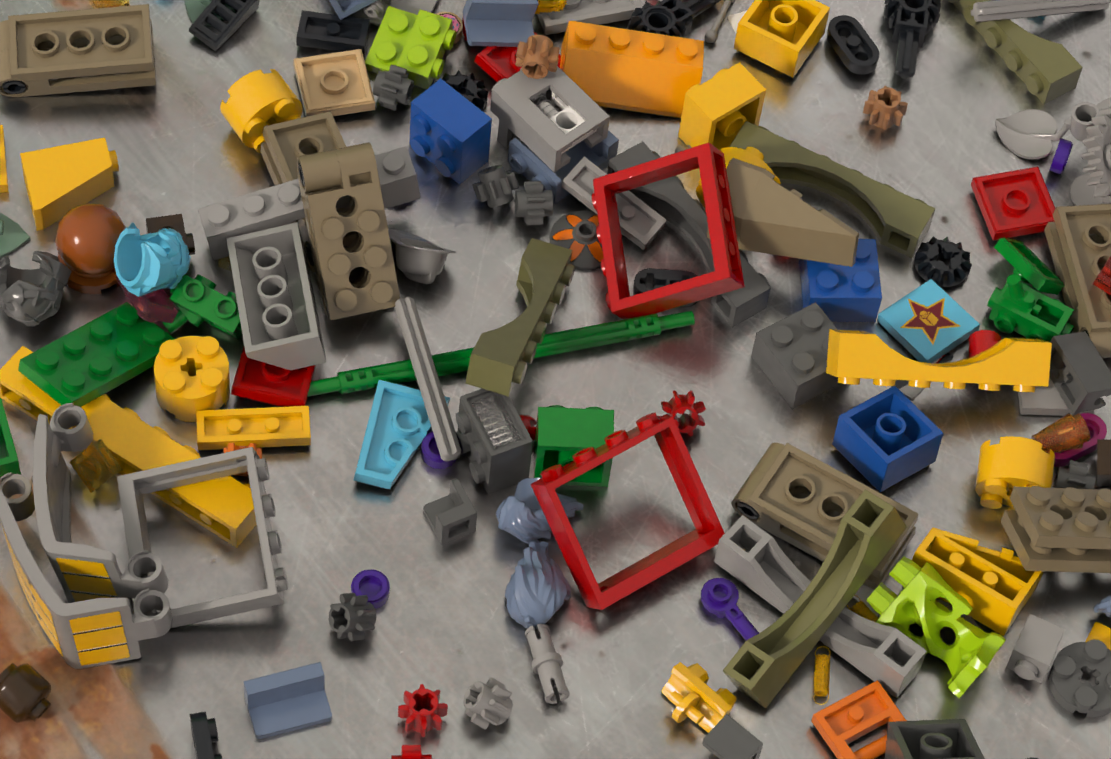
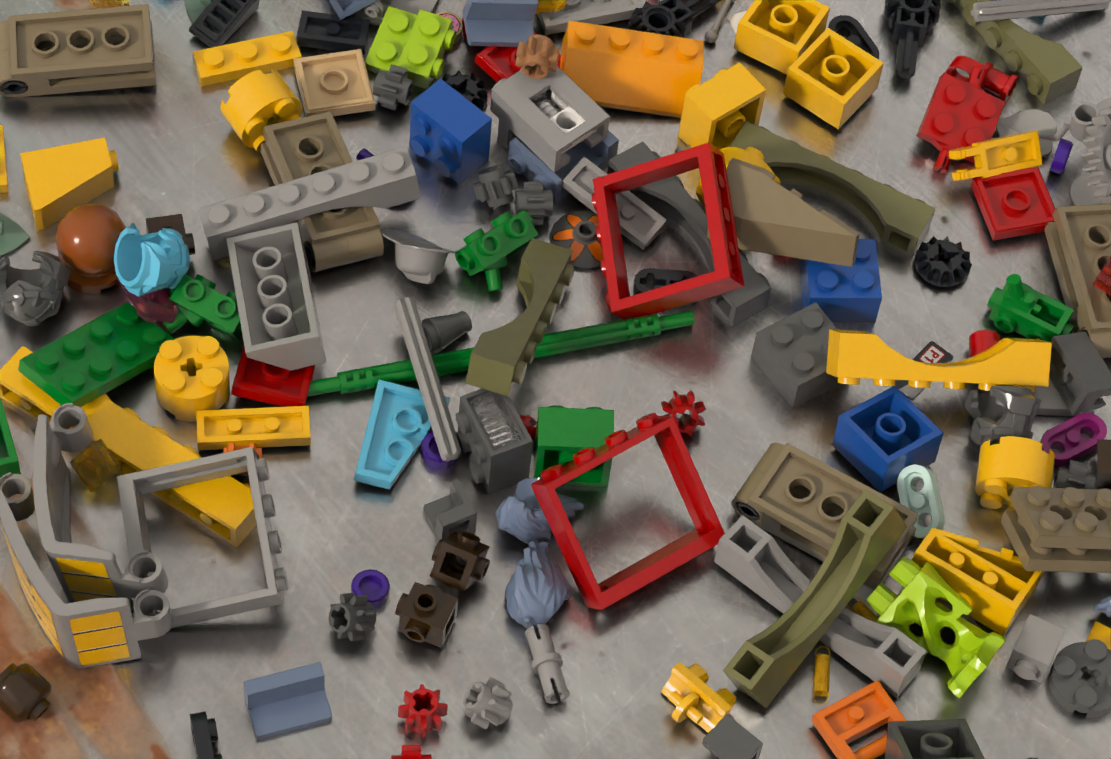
(240, 58): none -> yellow plate
(322, 181): dark tan hinge -> none
(426, 614): none -> dark brown brick
(445, 329): none -> dark grey cone
(450, 566): none -> dark brown brick
(489, 249): none -> green brick
(721, 599): dark purple plate -> none
(833, 78): none -> yellow brick
(885, 108): medium nougat gear -> none
(924, 501): none -> light aqua plate
(928, 322): medium azure tile -> none
(959, 115): none -> red plate
(994, 80): none -> red connector
(999, 155): none -> yellow hinge
(1001, 413): none -> dark grey helmet
(1029, 266): green plate -> none
(1064, 434): clear orange cone -> none

